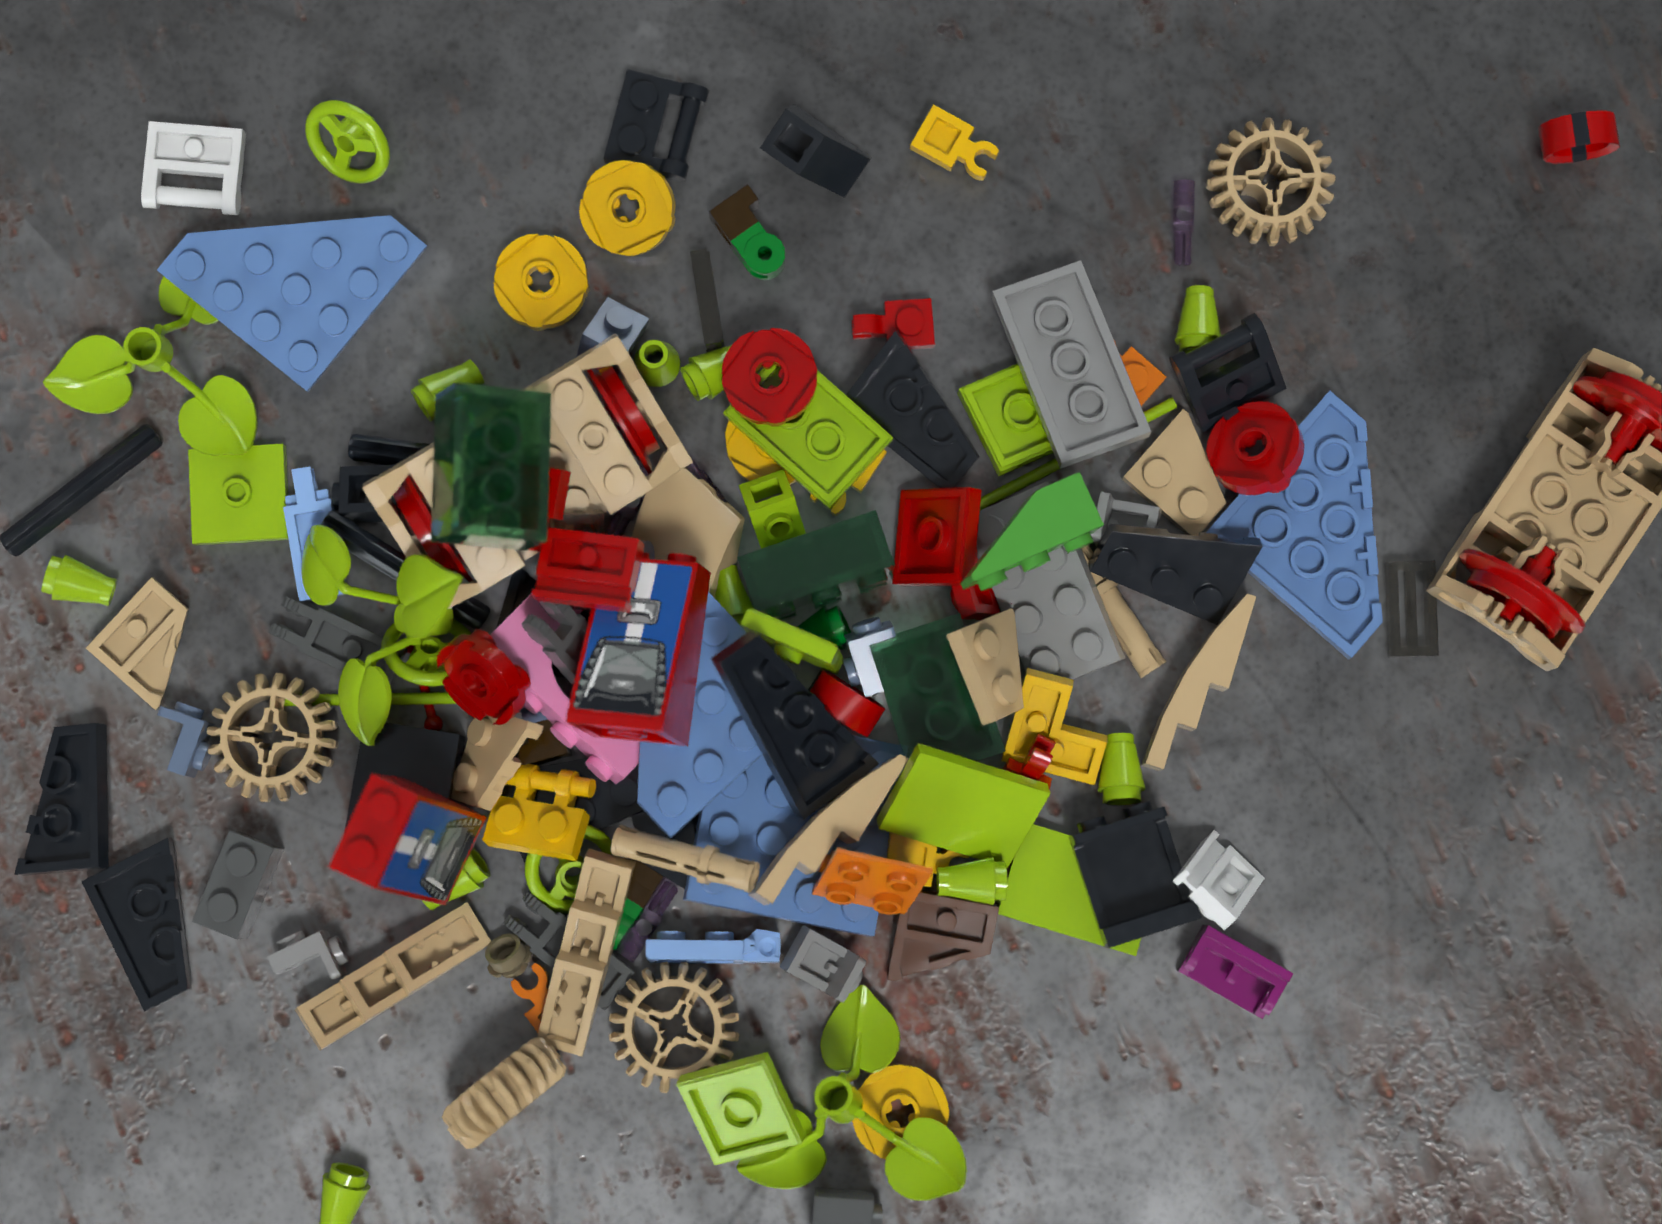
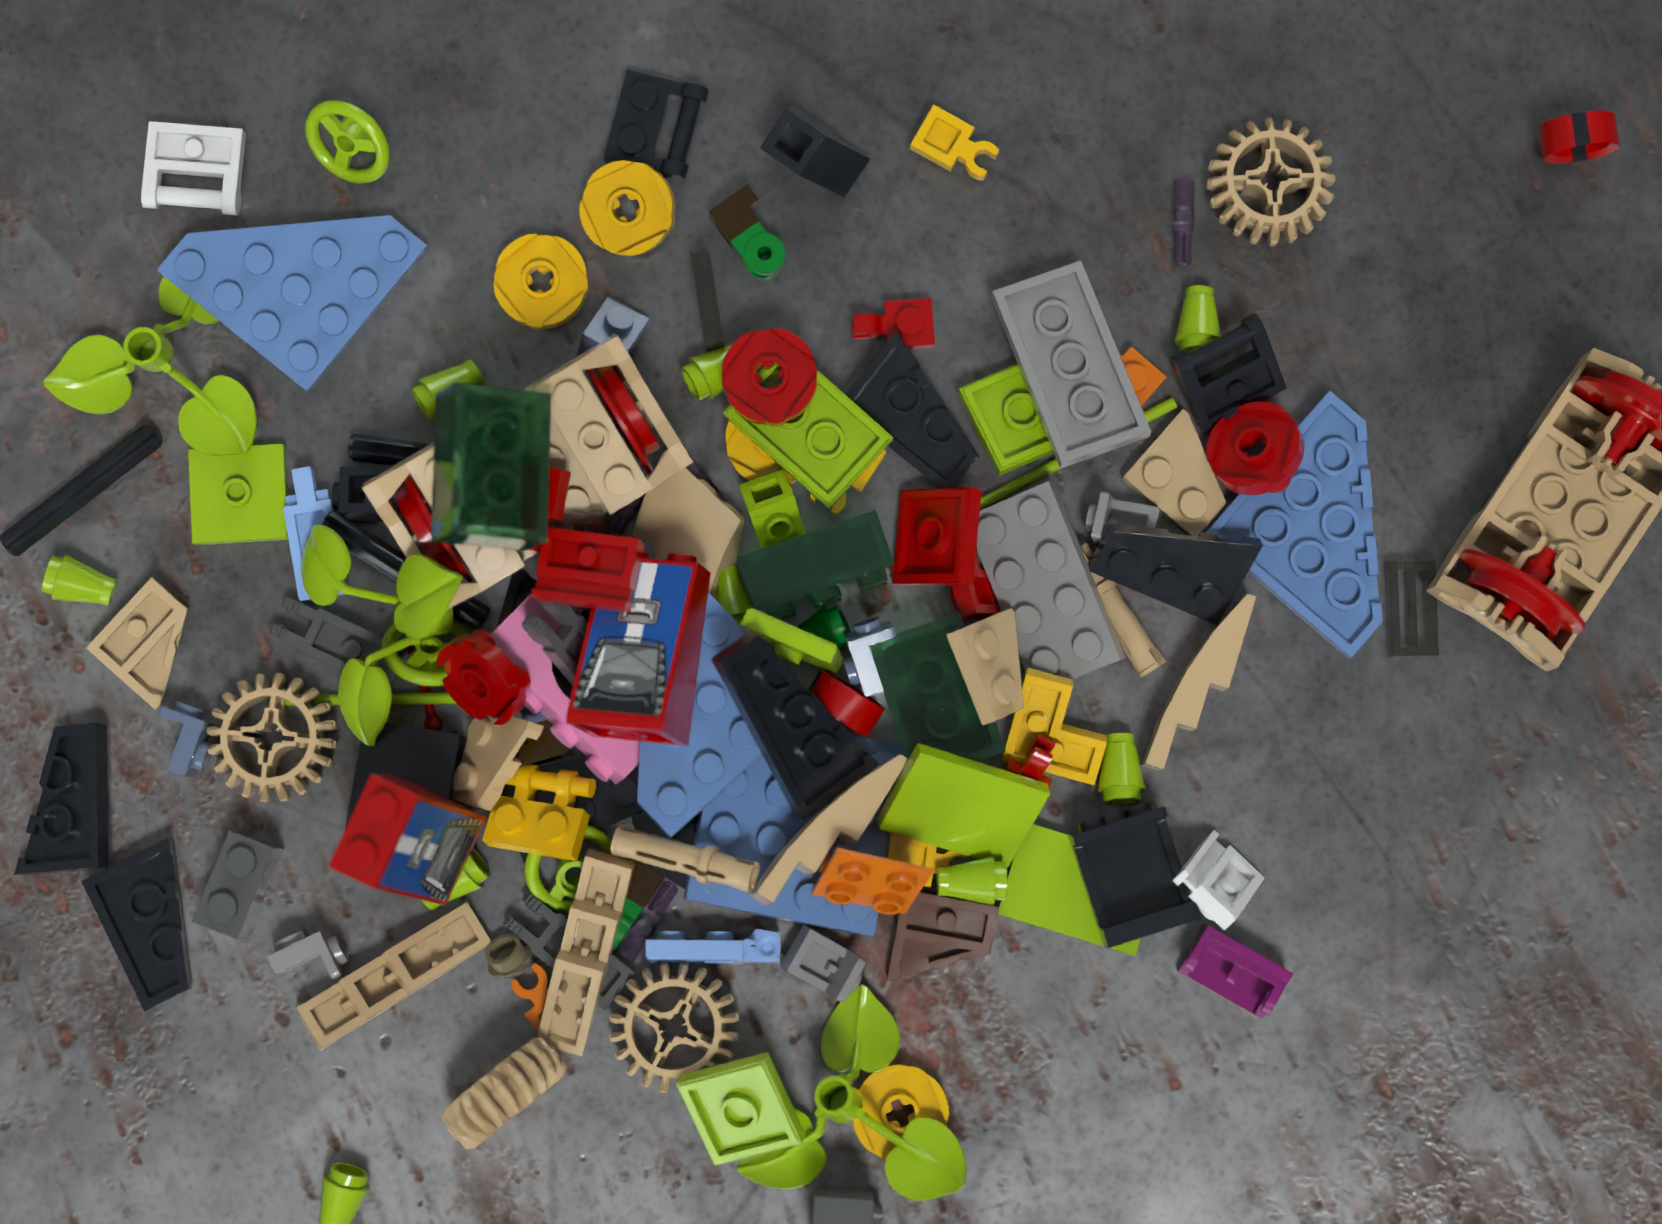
(658, 373): lime cone -> none
(1044, 522): bright green slope -> none

